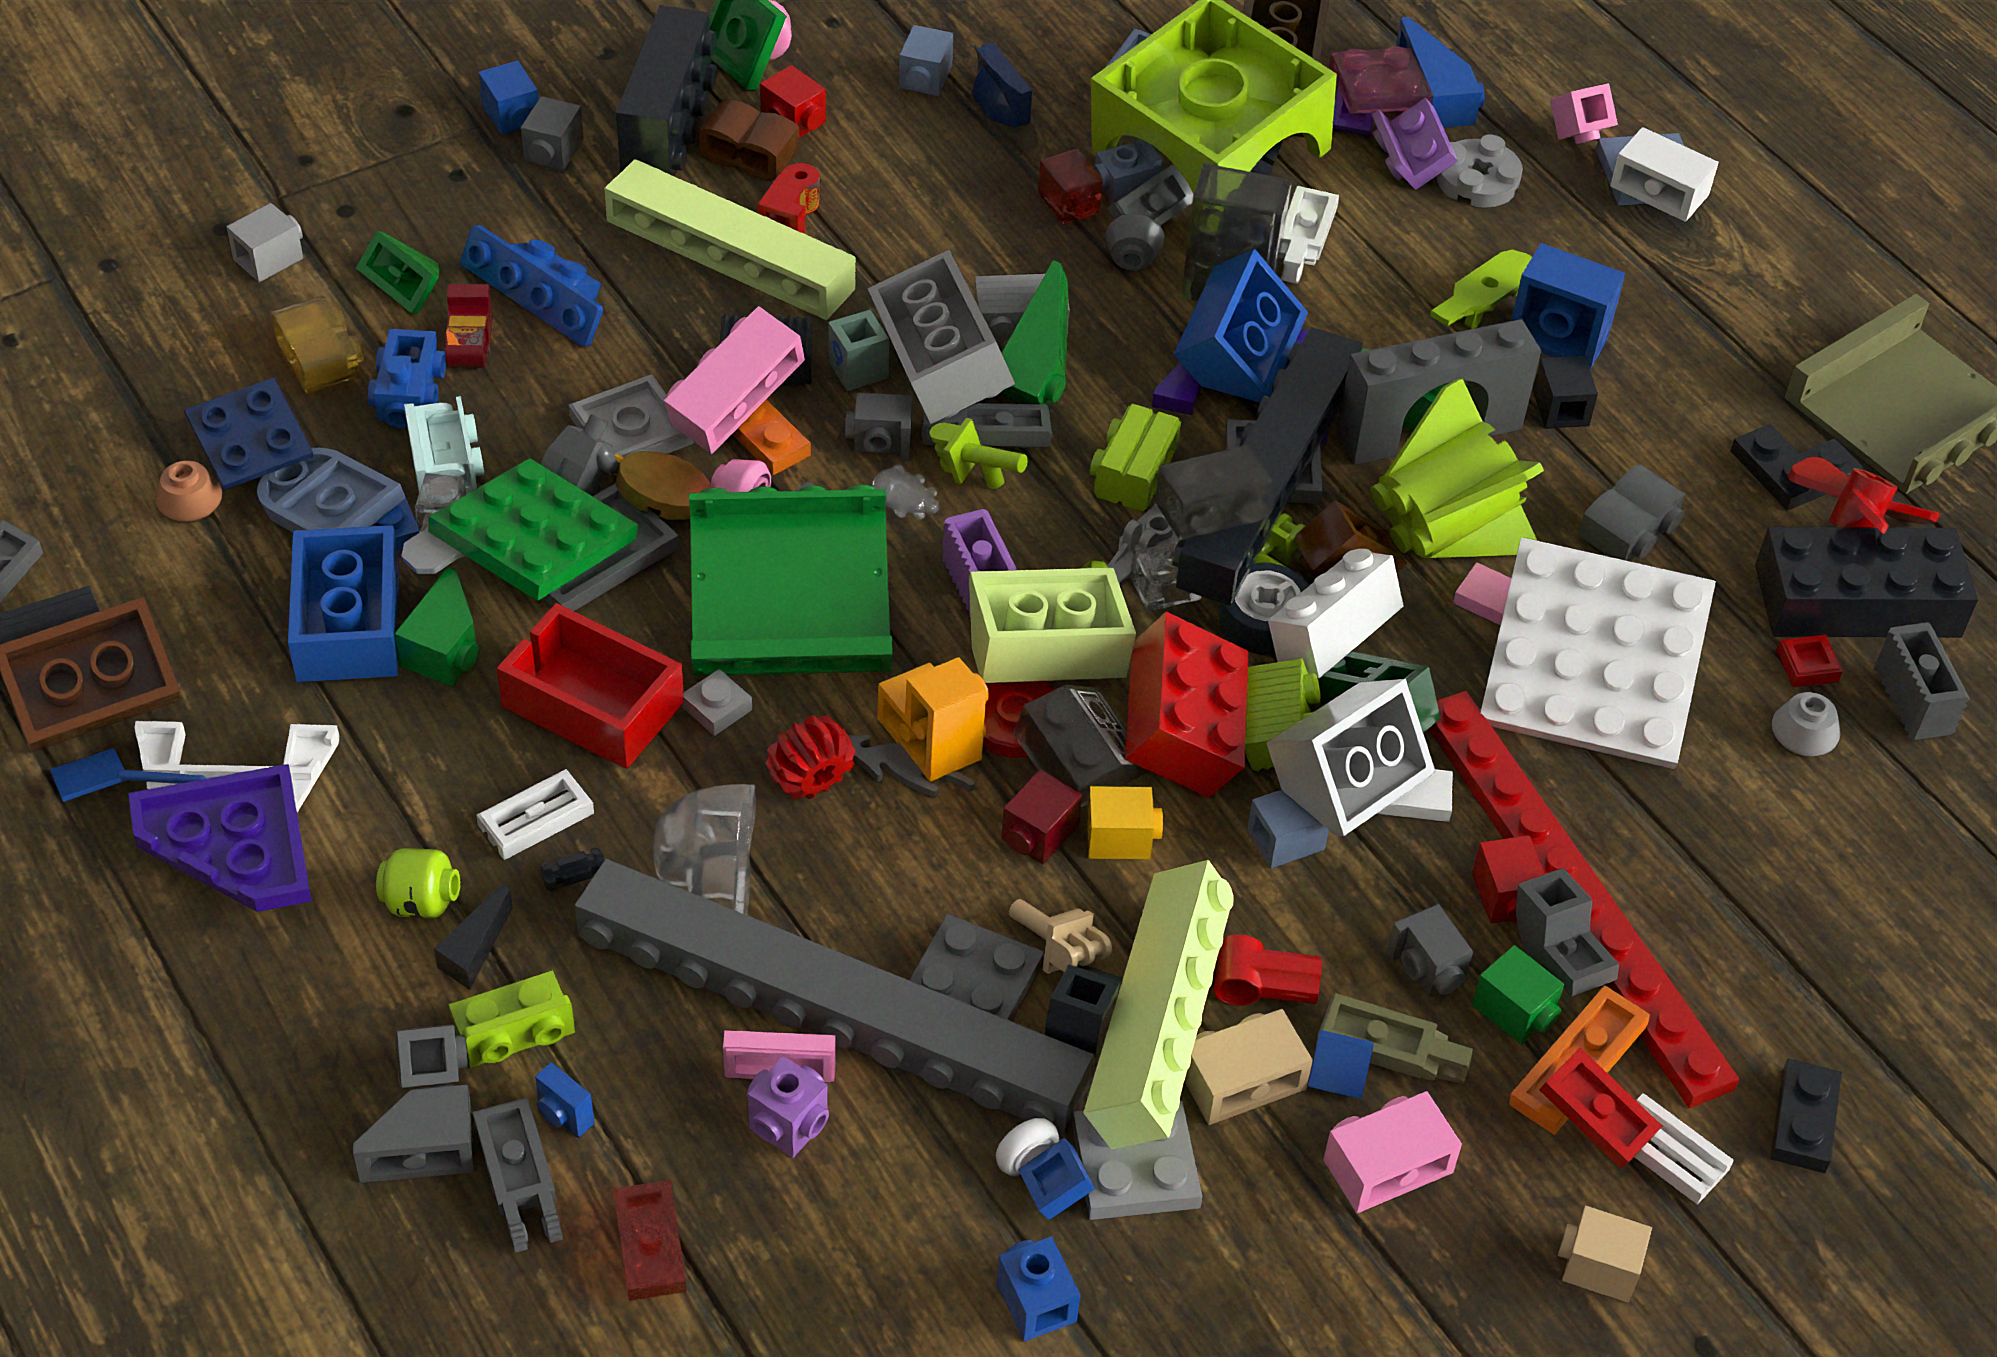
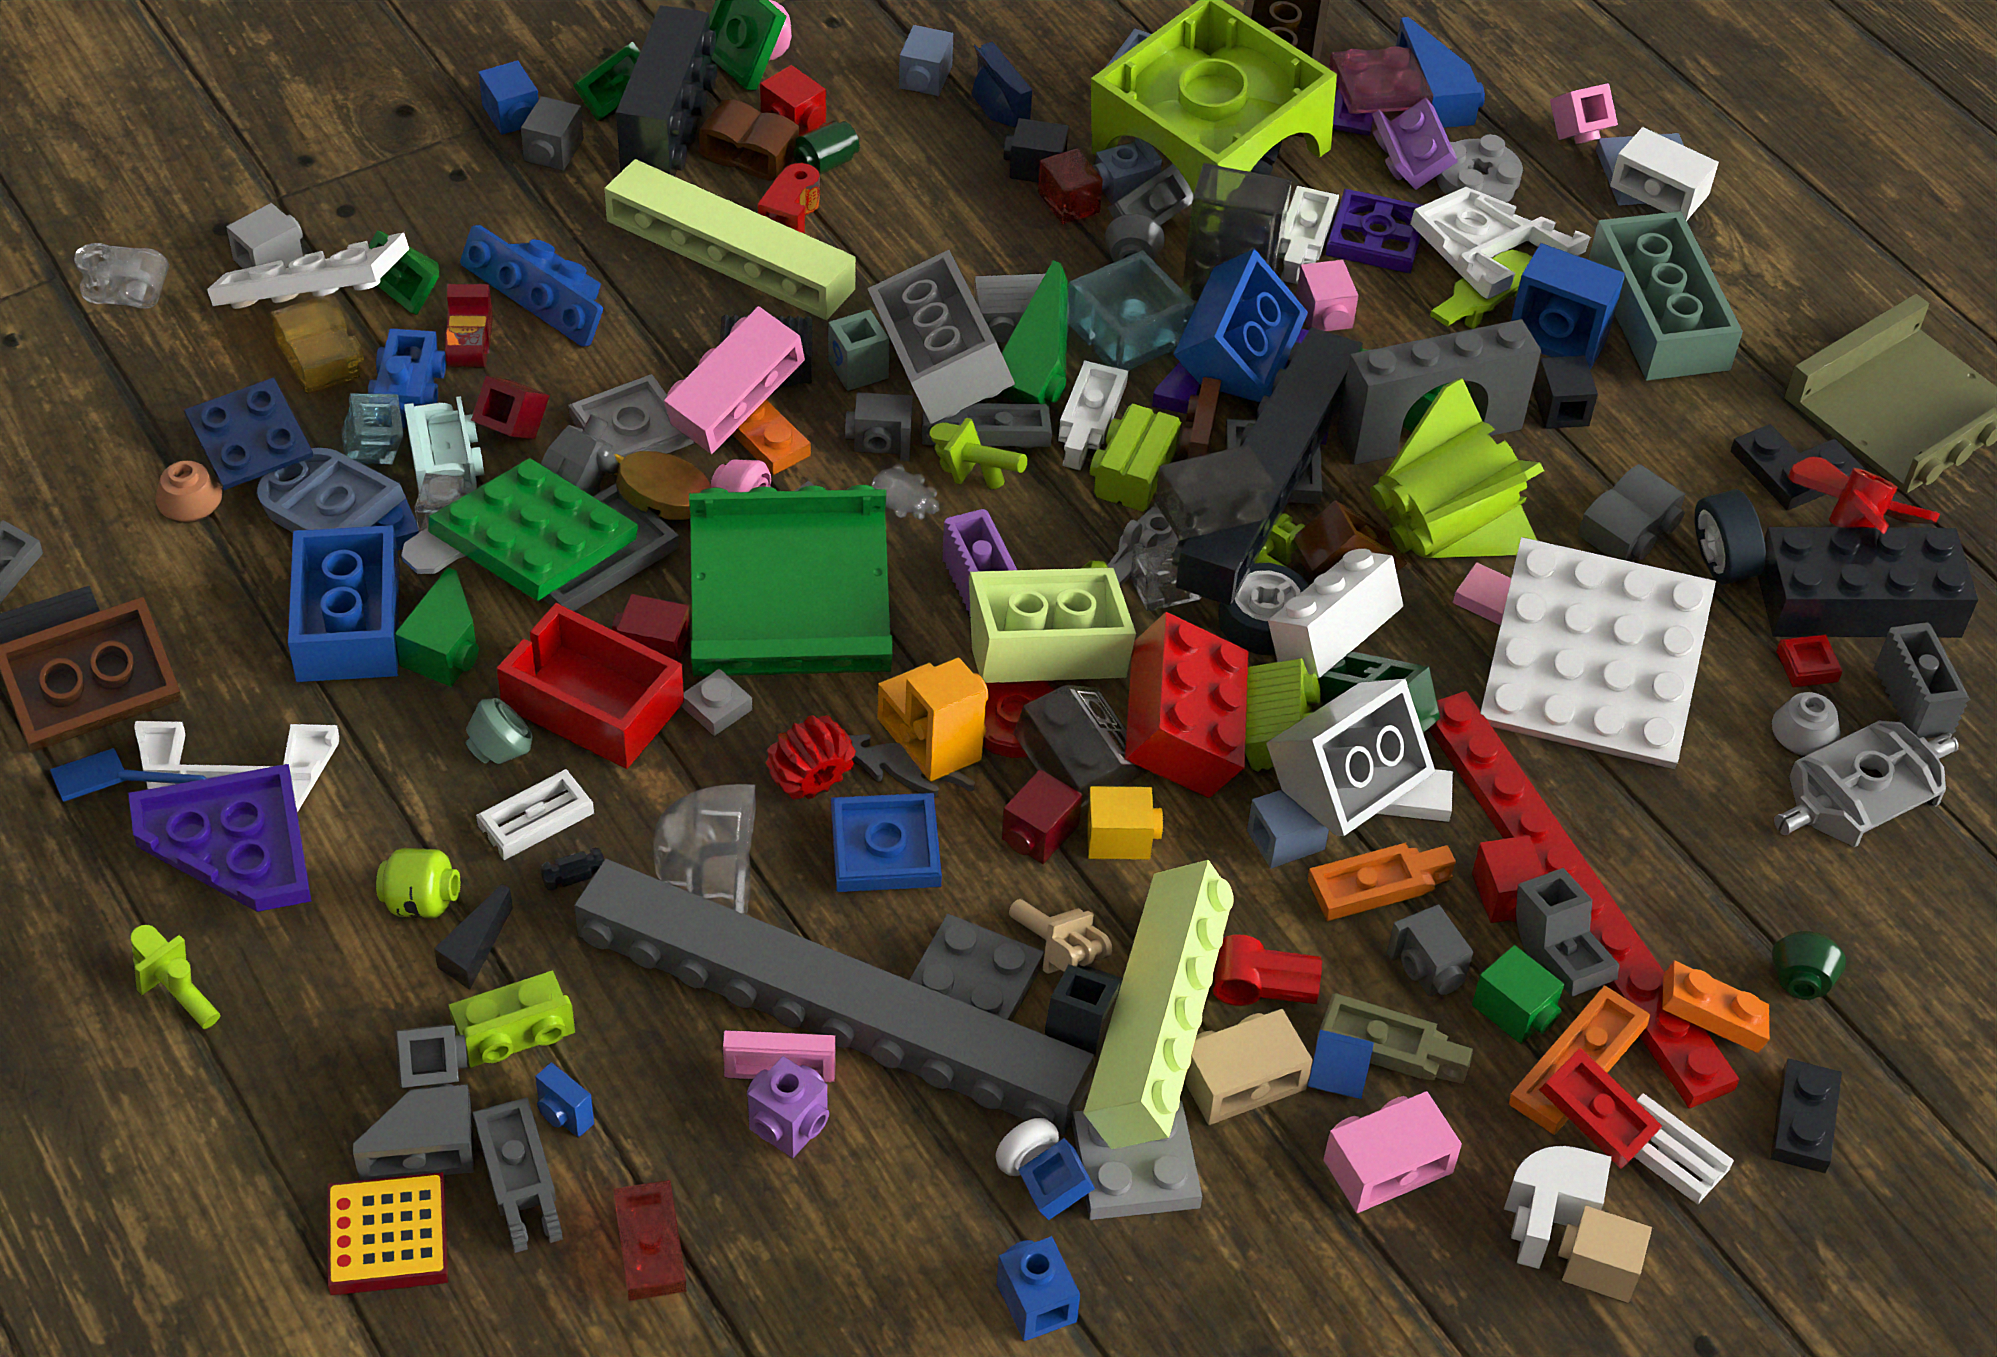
(124, 275): none -> clear piece
(166, 963): none -> lime arm
(309, 273): none -> white wing
(372, 428): none -> clear light blue brick
(387, 1233): none -> yellow tile
(497, 732): none -> sand green cone
(510, 407): none -> dark red brick
(606, 82): none -> green slope
(655, 624): none -> dark red brick
(827, 146): none -> dark green brick
(885, 842): none -> blue plate
(1032, 143): none -> black brick
(1090, 411): none -> white hinge
(1129, 311): none -> clear light blue piece
(1202, 412): none -> reddish brown plate
(1327, 295): none -> bright pink brick
(1371, 251): none -> dark purple piece
(1378, 878): none -> orange hinge
(1475, 227): none -> white wing
(1550, 1189): none -> white brick
(1668, 297): none -> sand green brick
(1716, 1006): none -> orange plate
(1729, 536): none -> black wheel
(1808, 964): none -> dark green cone
(1845, 801): none -> light grey plate

